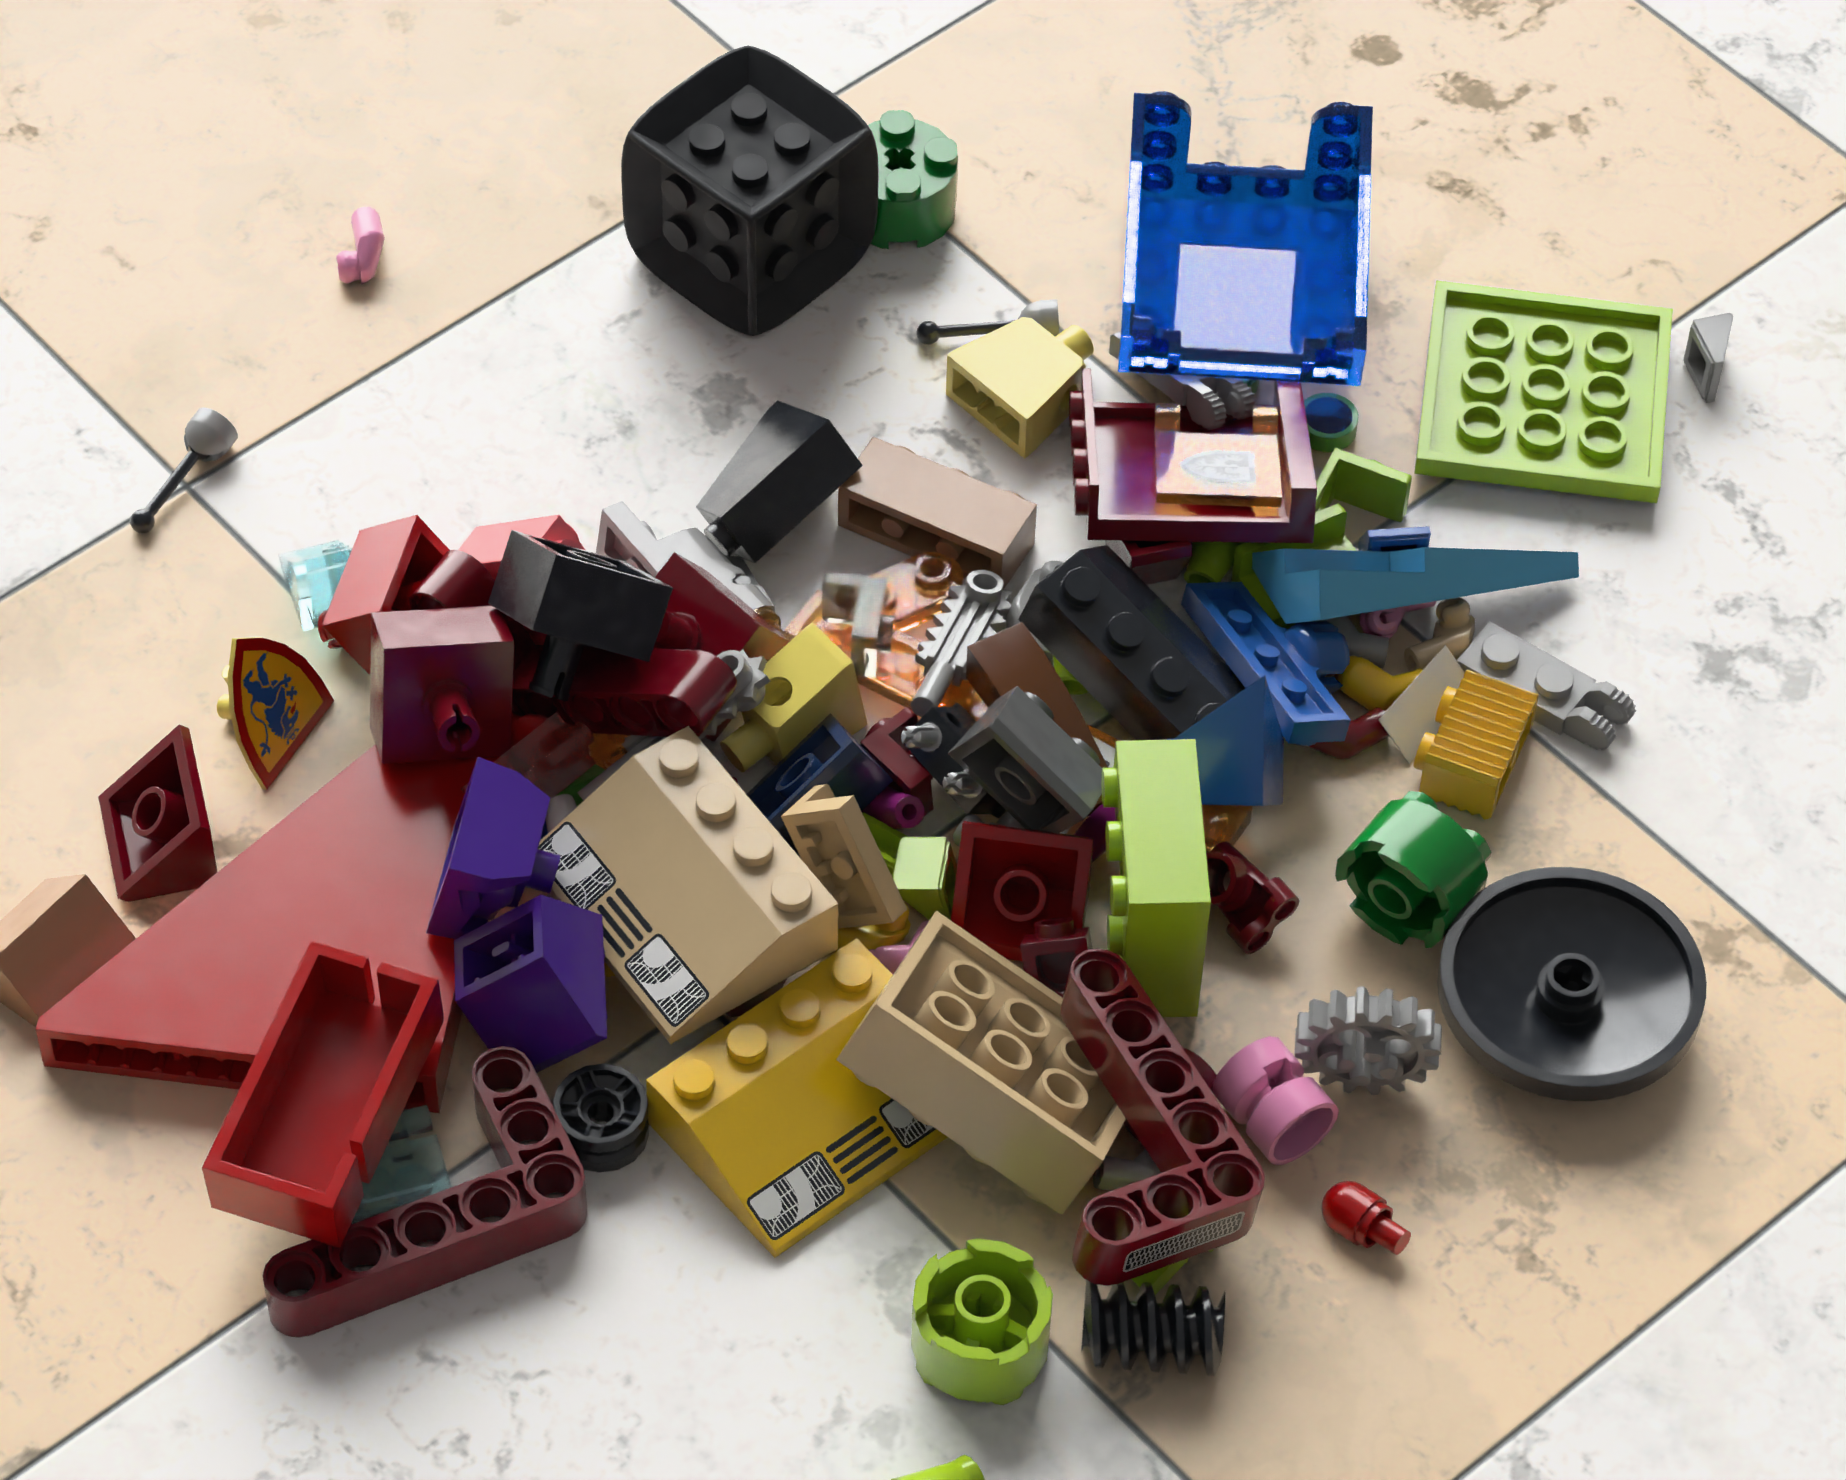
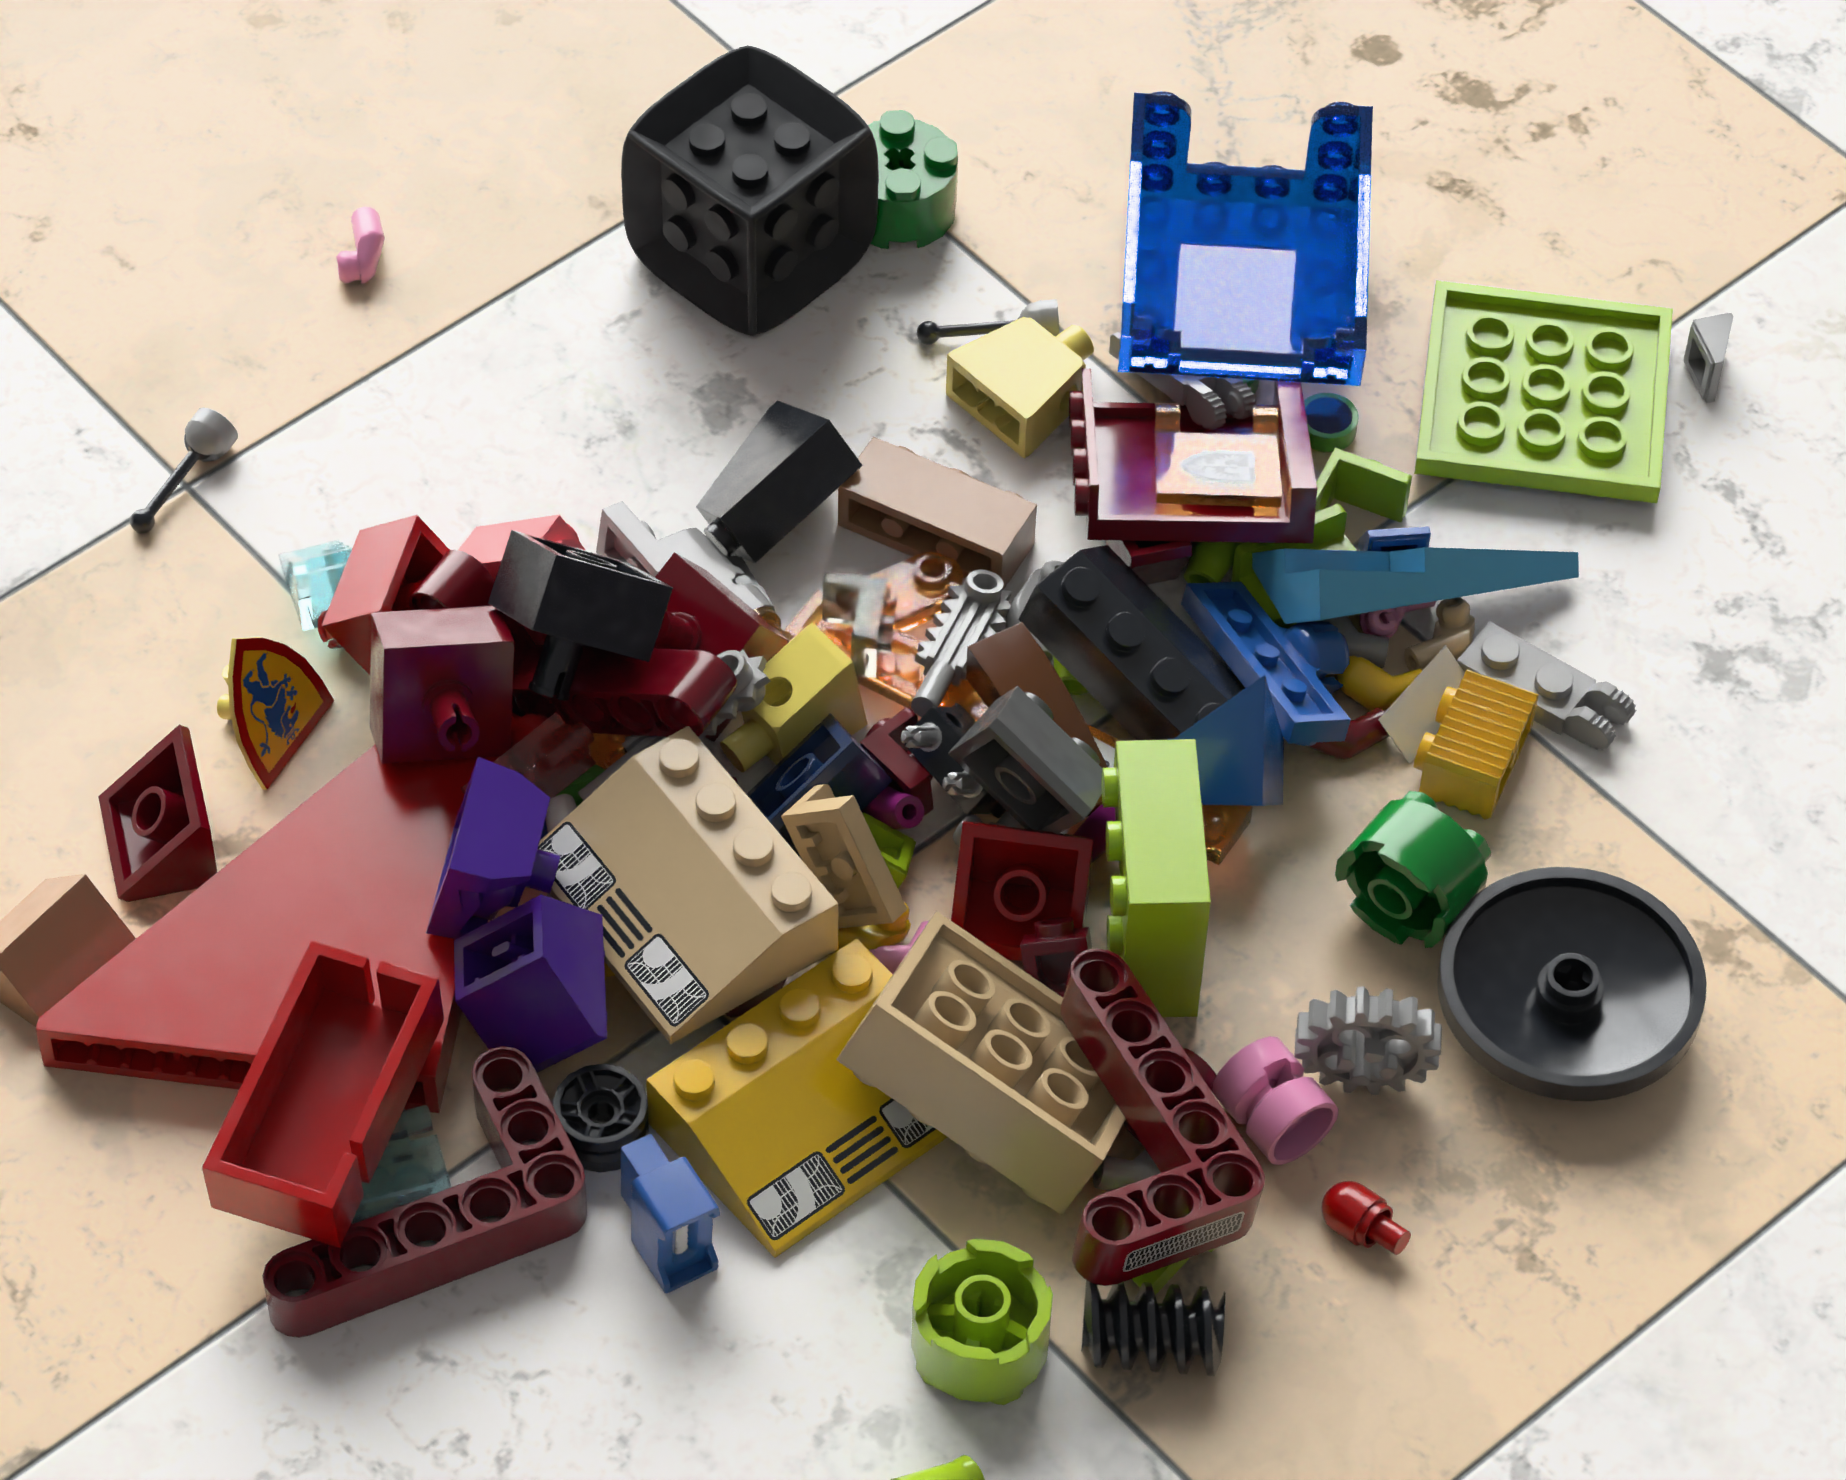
(668, 1214): none -> blue piece
(926, 874): lime slope -> none
(1247, 897): dark red plate -> none

